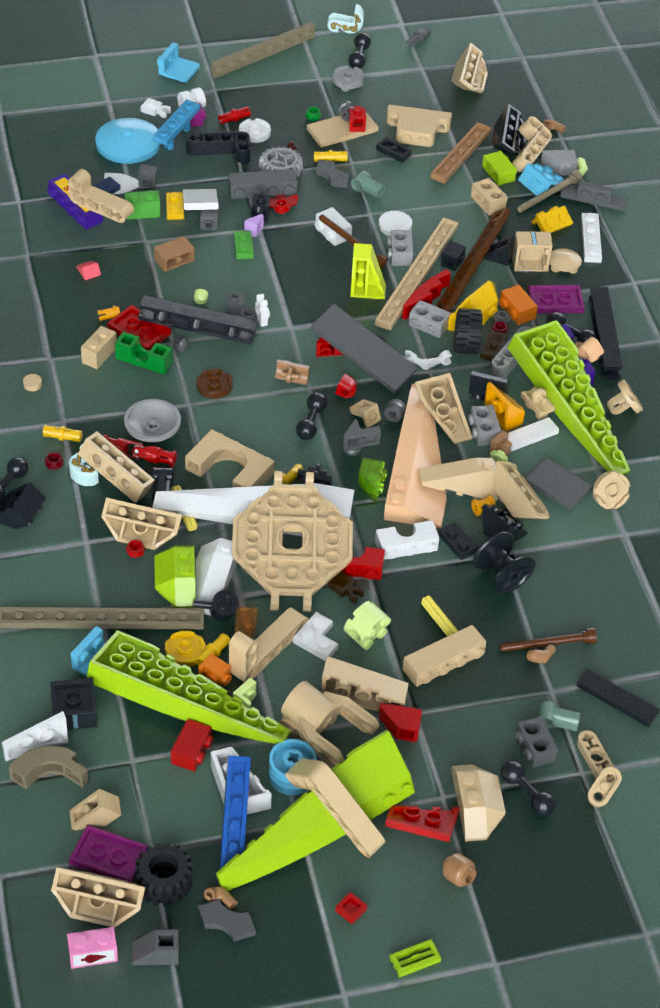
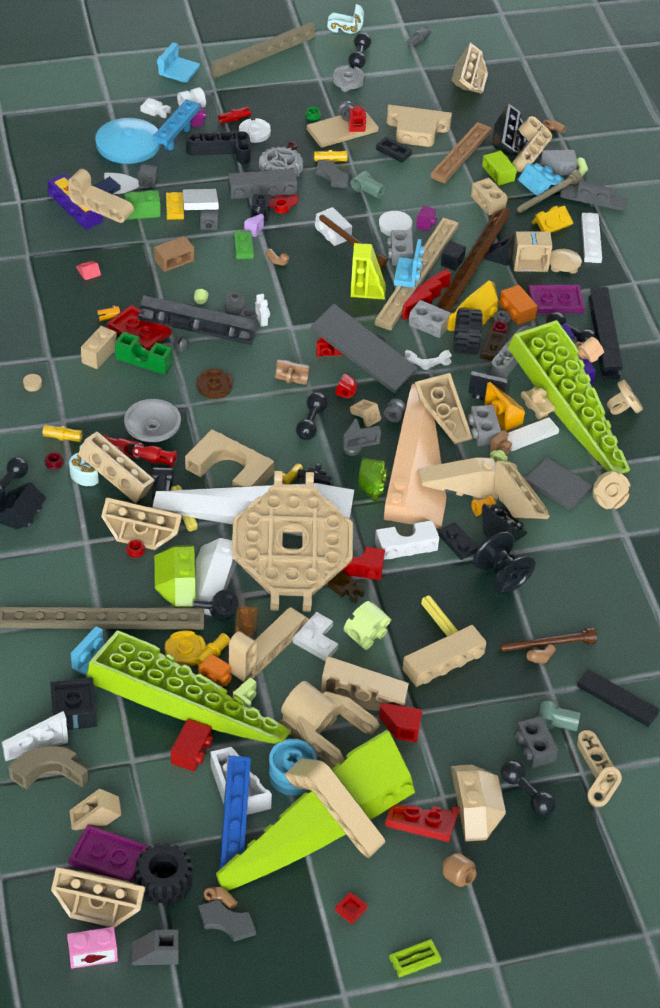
(279, 260): none -> medium nougat arm
(407, 269): none -> medium azure bracket
(426, 218): none -> magenta plate

